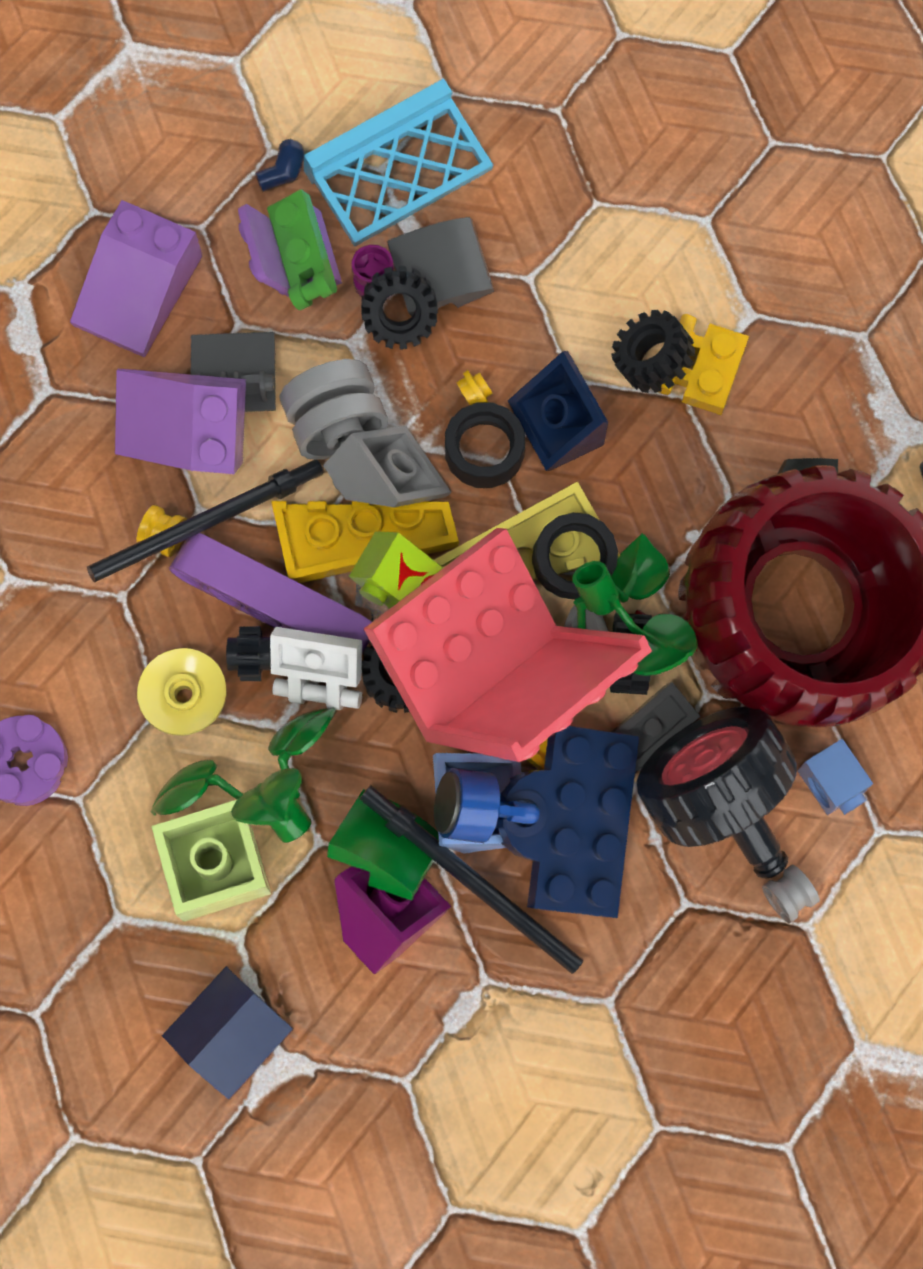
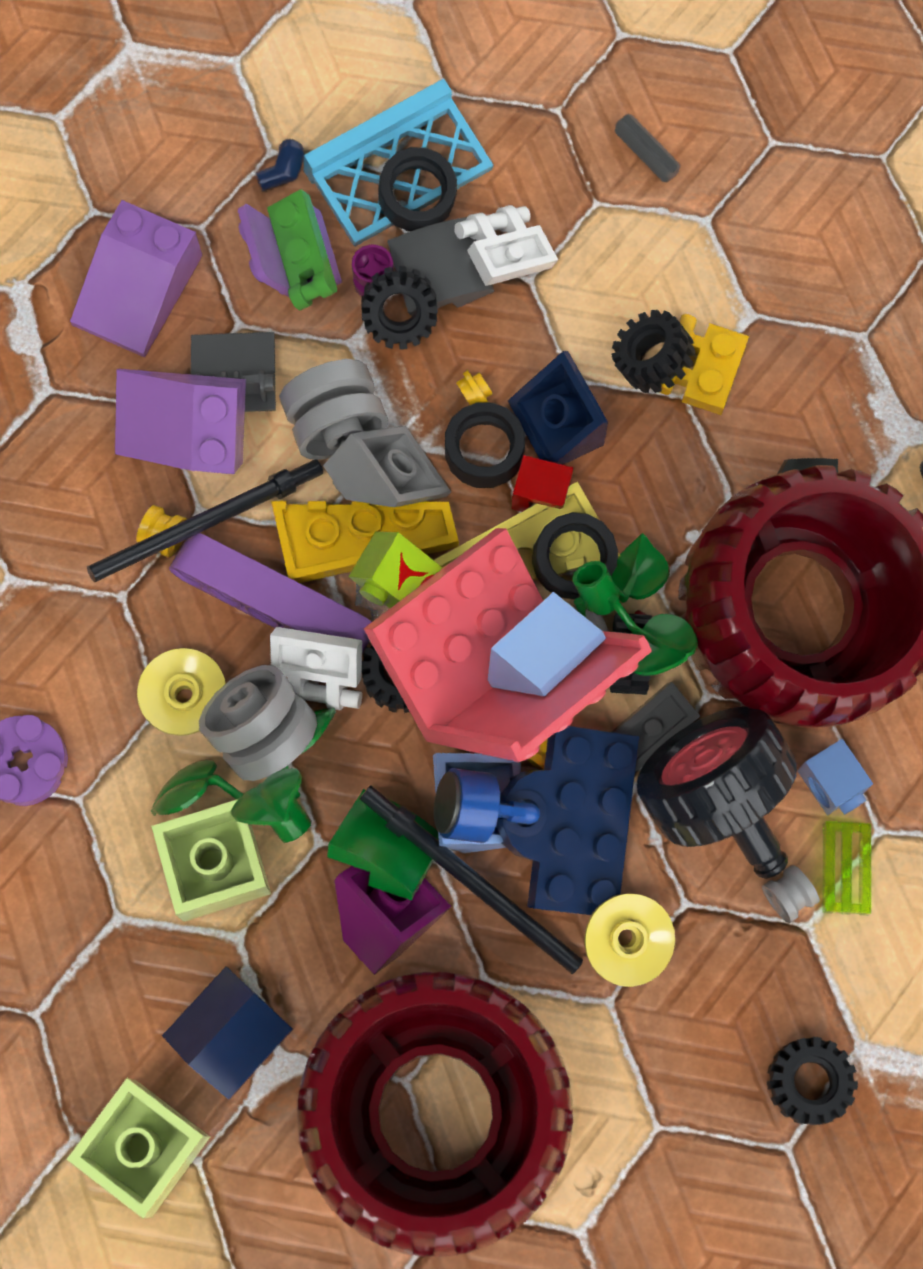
(138, 1148): none -> yellowish green brick
(248, 653): black gear -> none
(258, 722): none -> light grey wheel
(343, 1134): none -> dark red tyre
(422, 159): none -> black tyre
(510, 254): none -> white plate
(541, 483): none -> red panel
(543, 648): none -> light blue slope
(647, 148): none -> dark grey axle
(650, 943): none -> light yellow dish
(840, 1076): none -> black tyre
(846, 906): none -> clear neon green tile

